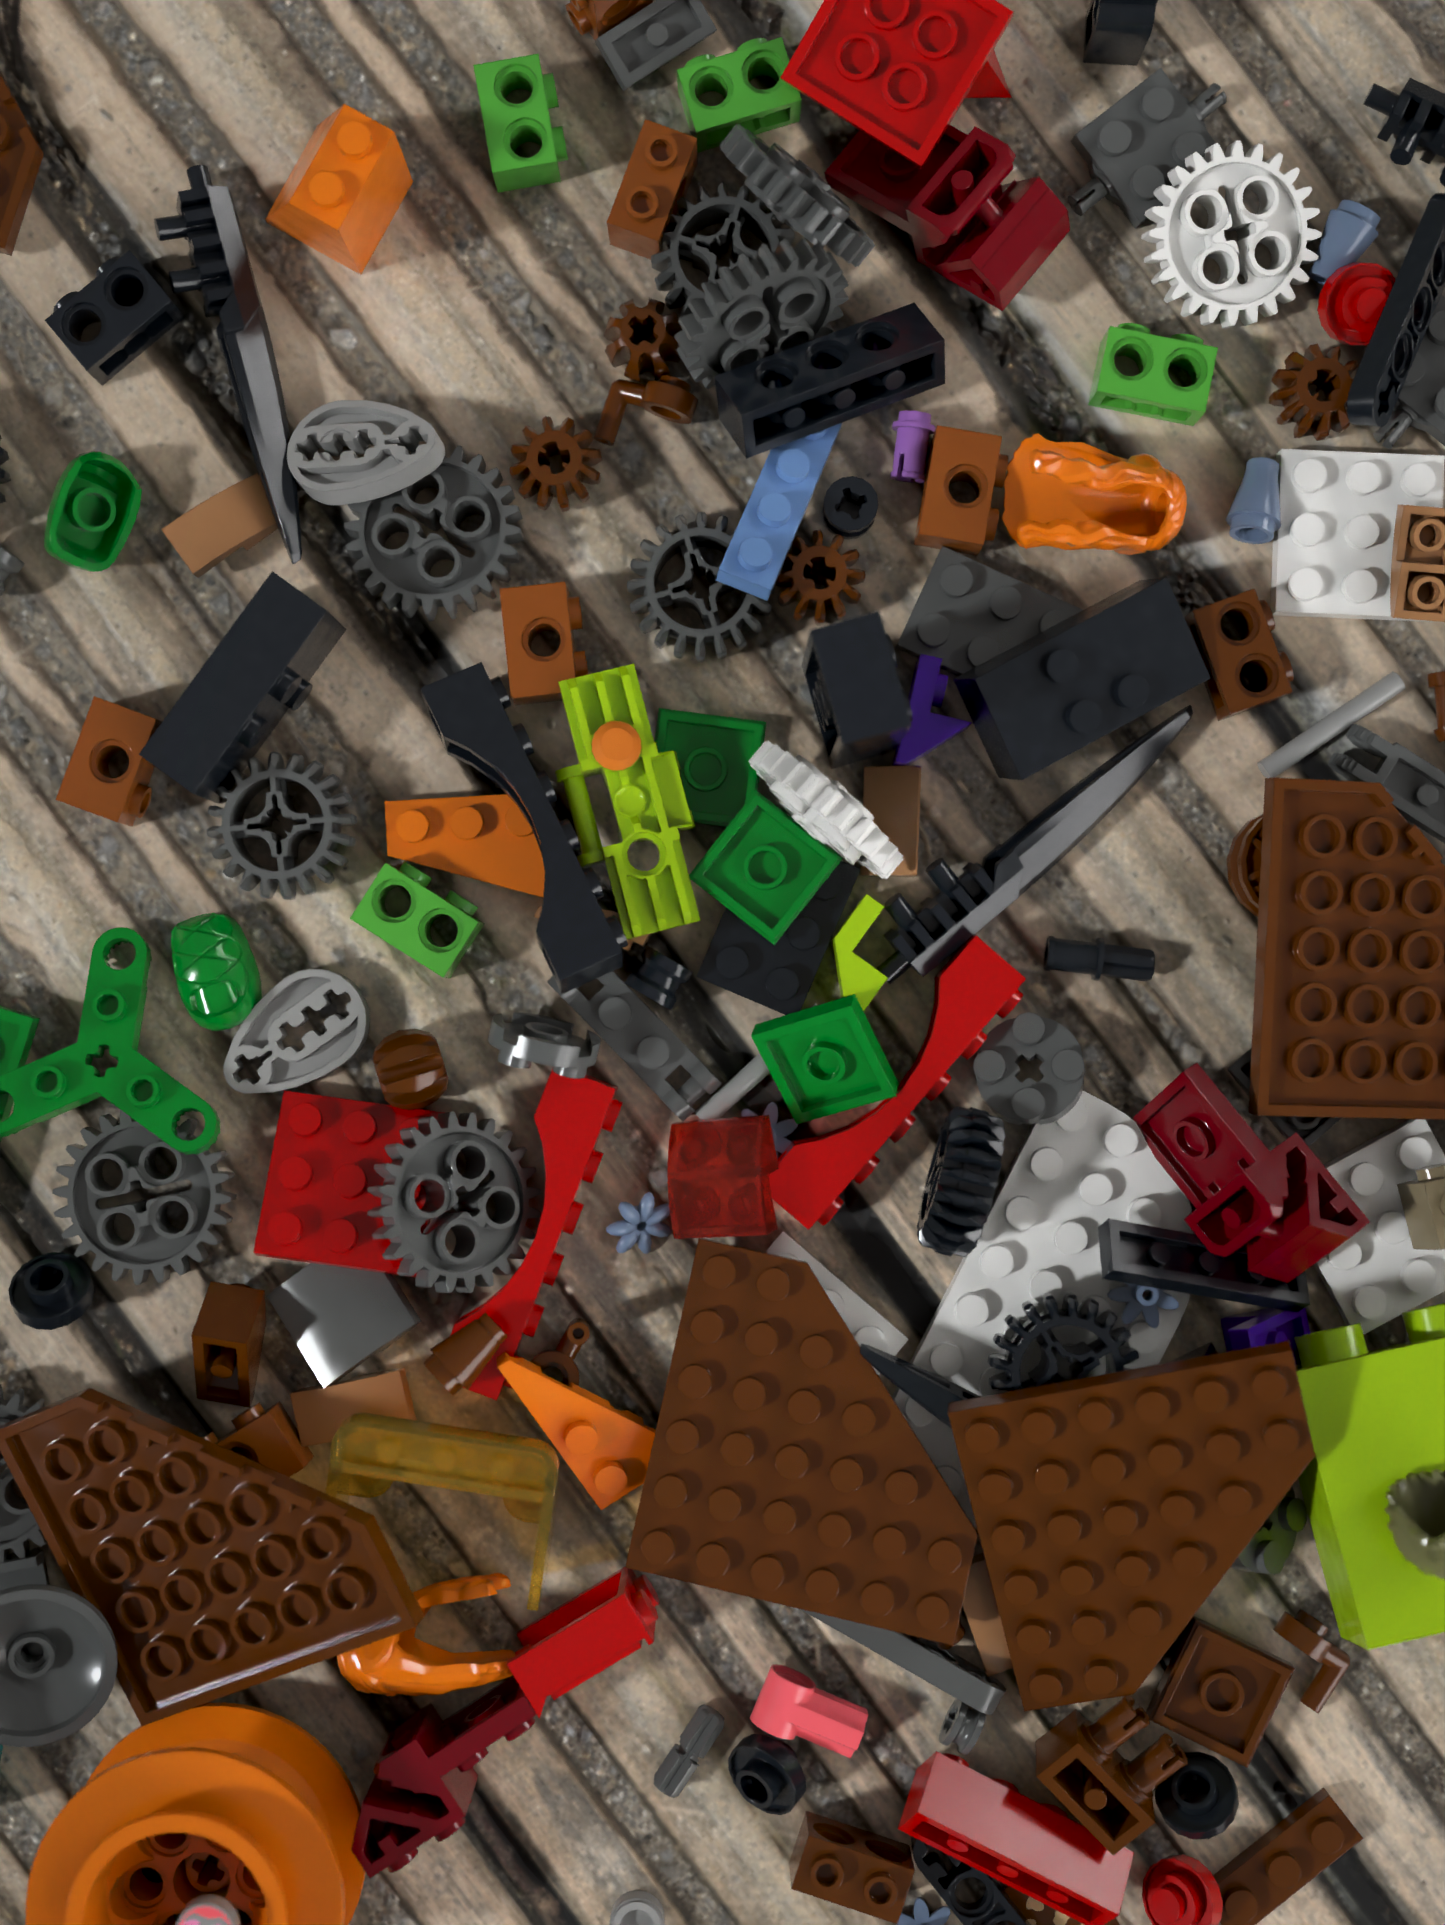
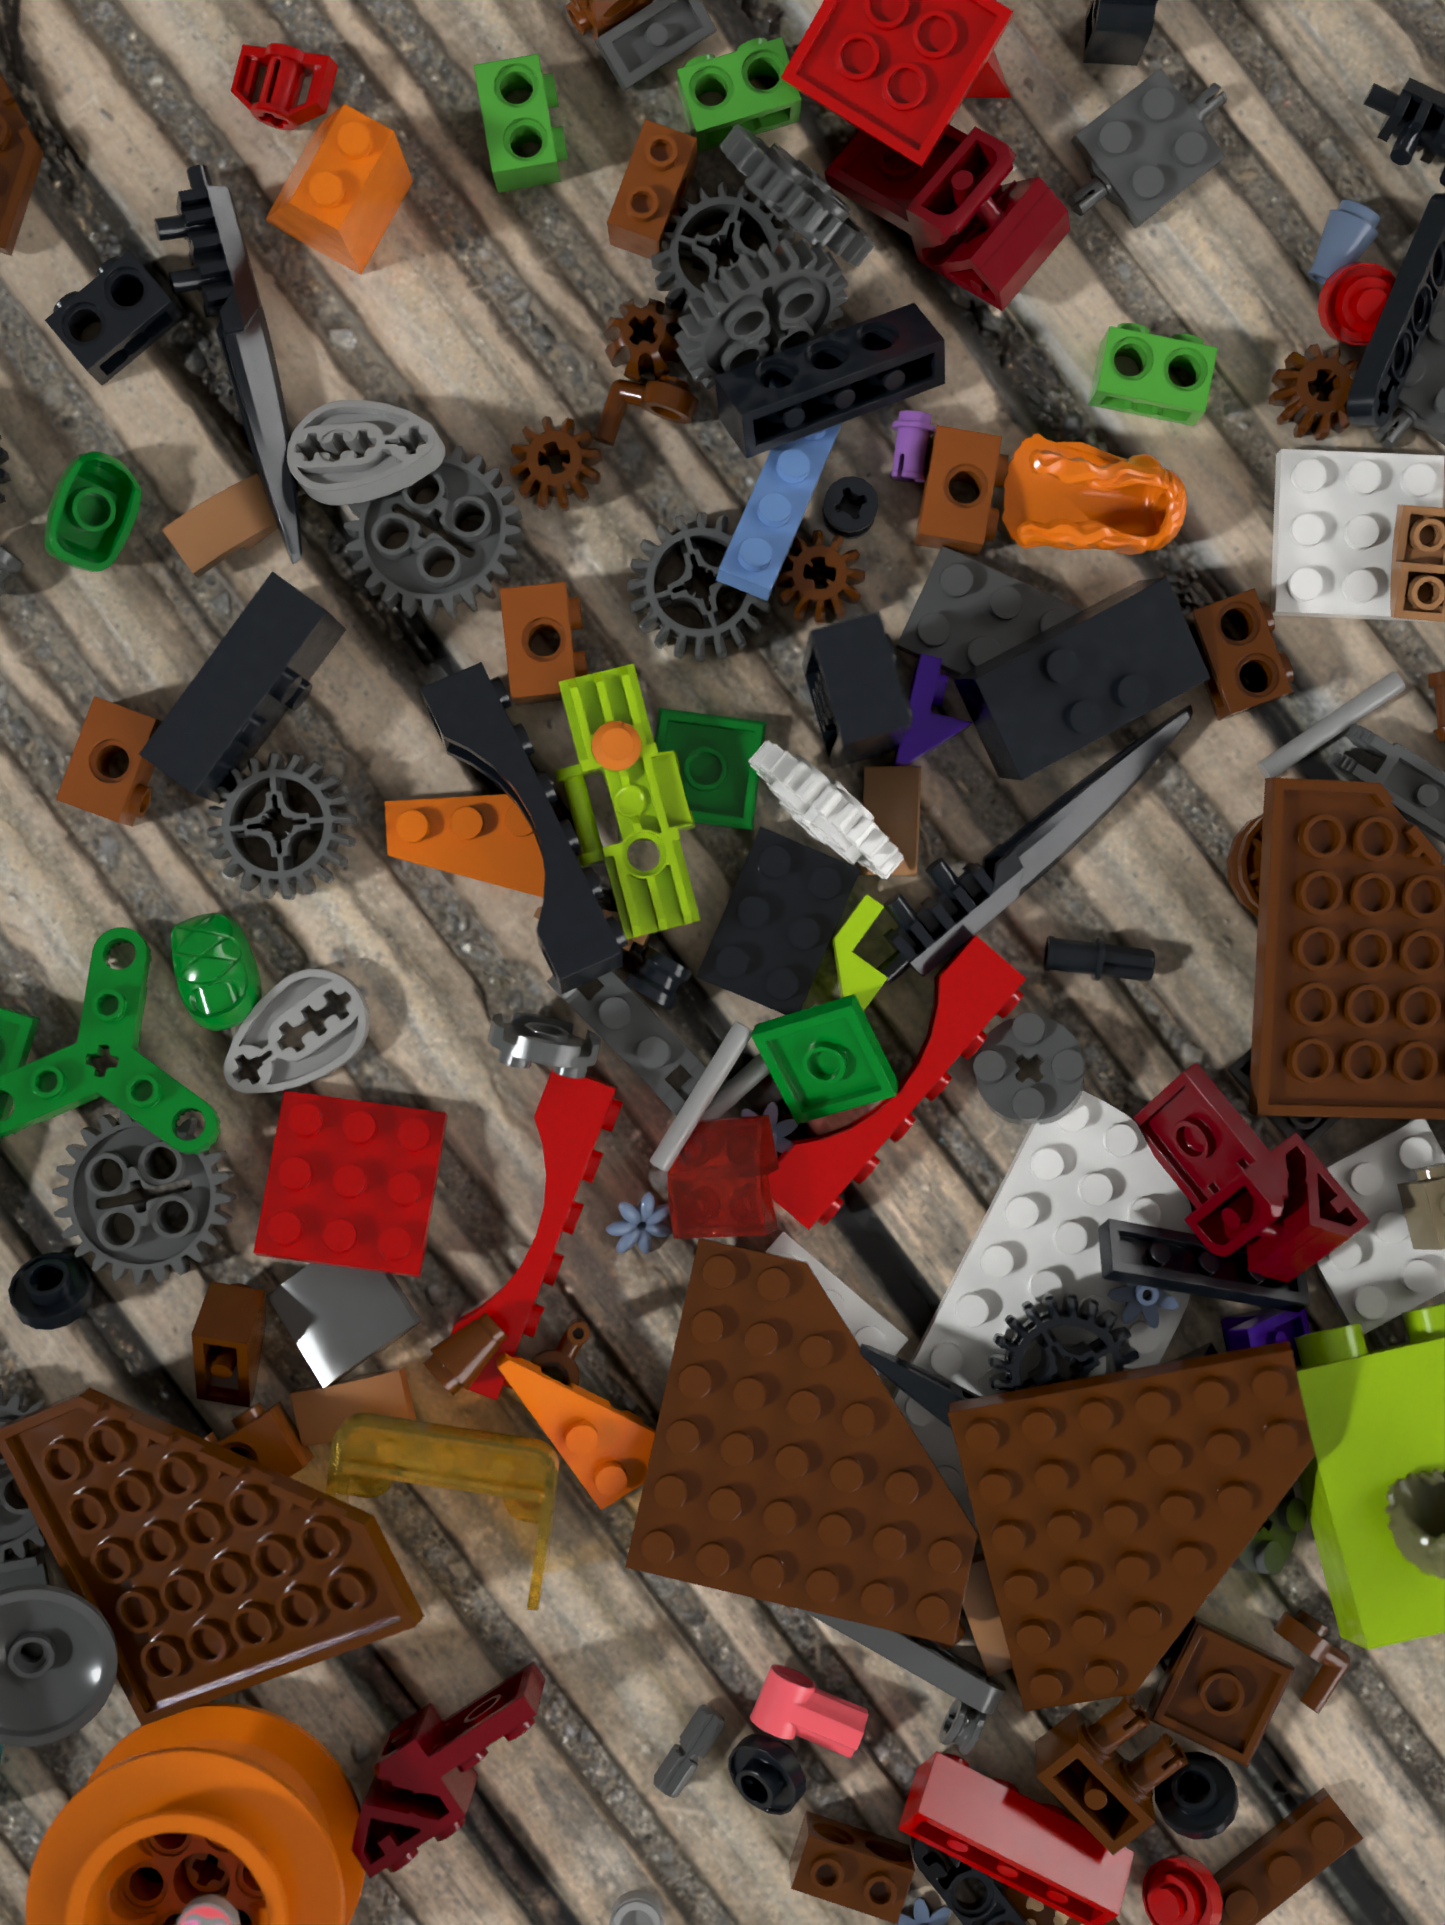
(283, 84): none -> red piece
(410, 1069): reddish brown piece -> none
(413, 930): bright green brick -> none
(418, 1668): orange hair -> none
(431, 1161): dark grey gear -> none
(584, 1636): red window -> none
(701, 1096): none -> light grey bar
(765, 867): green tile -> none
(961, 1181): black gear -> none
(1256, 505): sand blue cone -> none
(1277, 225): white gear -> none

